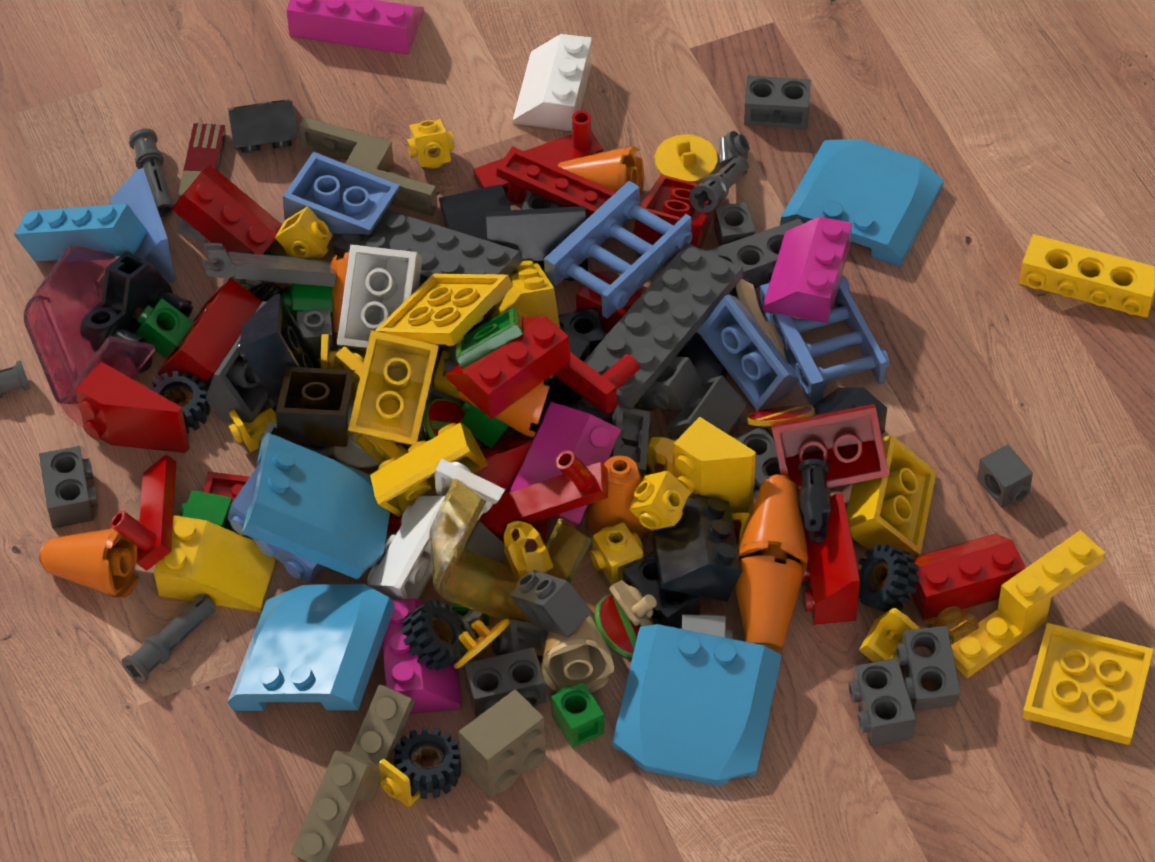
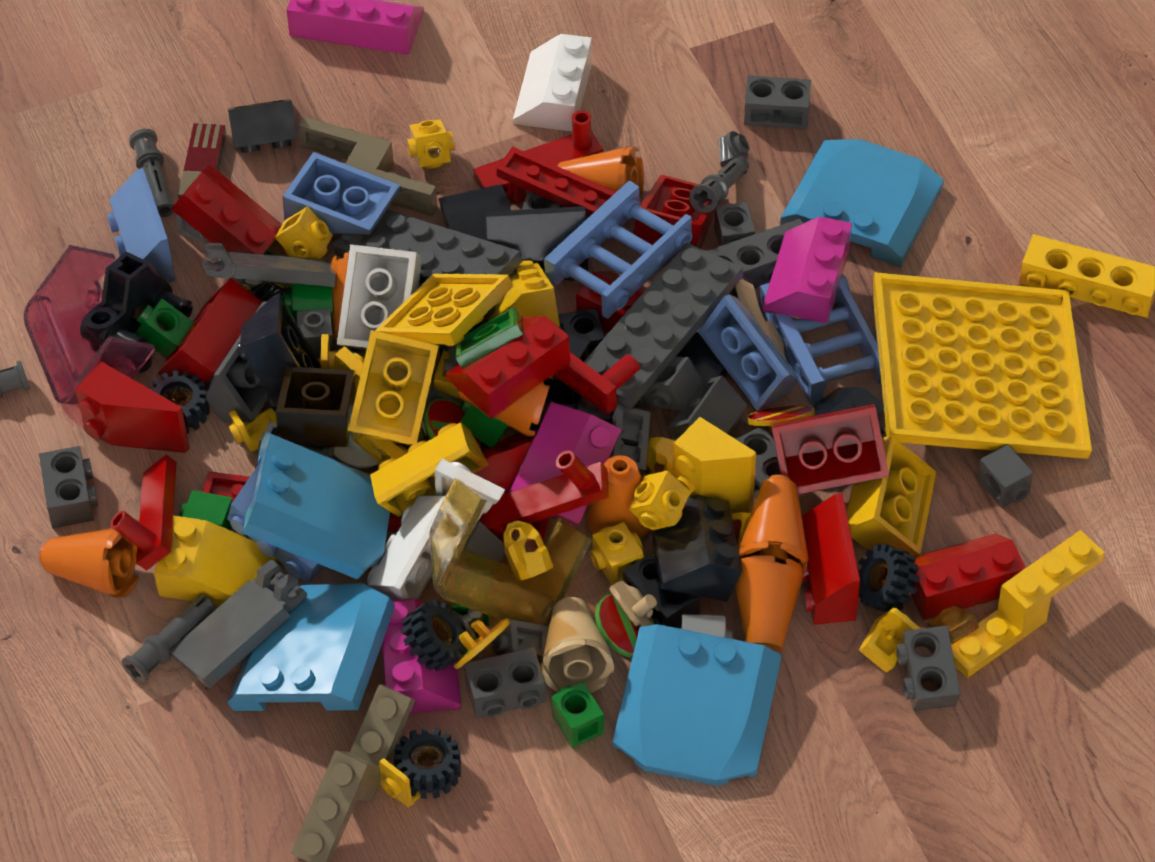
(100, 228): dark azure brick -> none
(239, 625): none -> dark grey tile
(502, 744): dark tan brick -> none
(550, 602): dark grey brick -> none
(686, 158): yellow piece -> none
(815, 497): black piece -> none
(888, 701): dark grey brick -> none
(979, 366): none -> yellow plate
(1088, 683): yellow plate -> none

